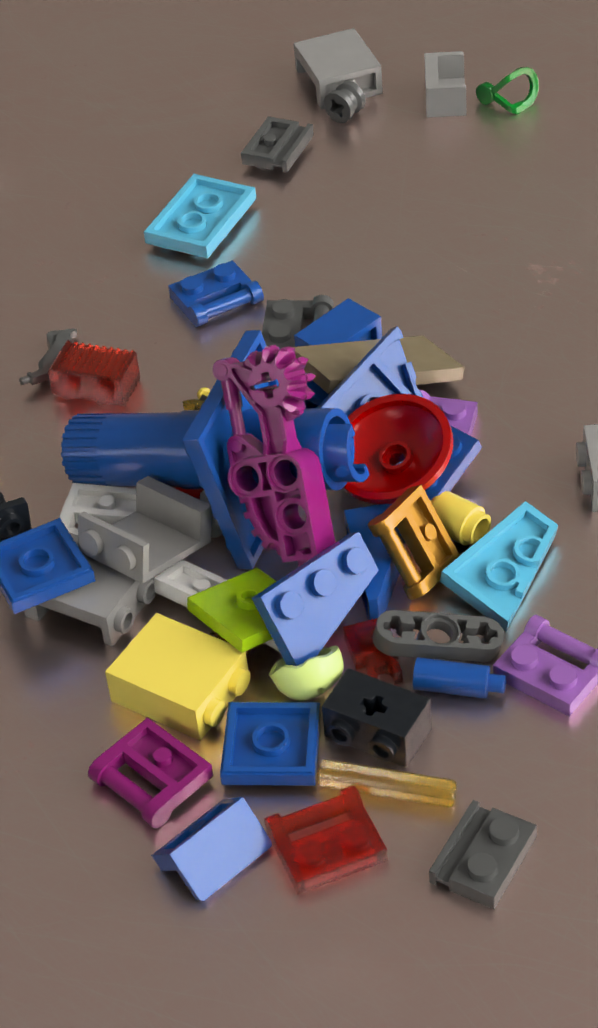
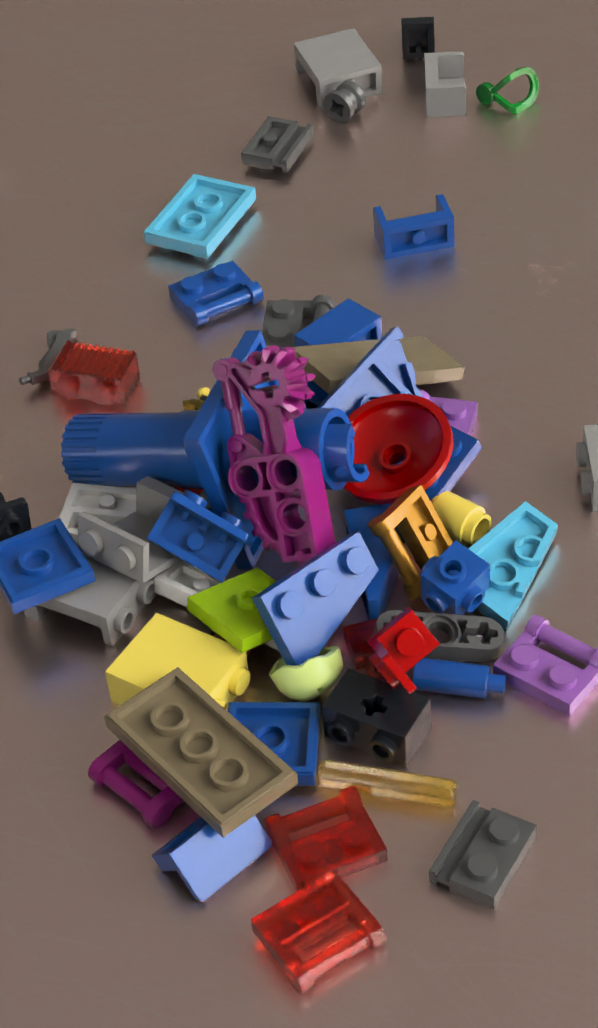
(199, 535): none -> blue bracket
(201, 751): none -> dark tan tile
(308, 919): none -> clear red plate
(400, 647): none -> red bracket
(415, 233): none -> blue panel
(417, 37): none -> black bracket
(454, 581): none -> blue brick

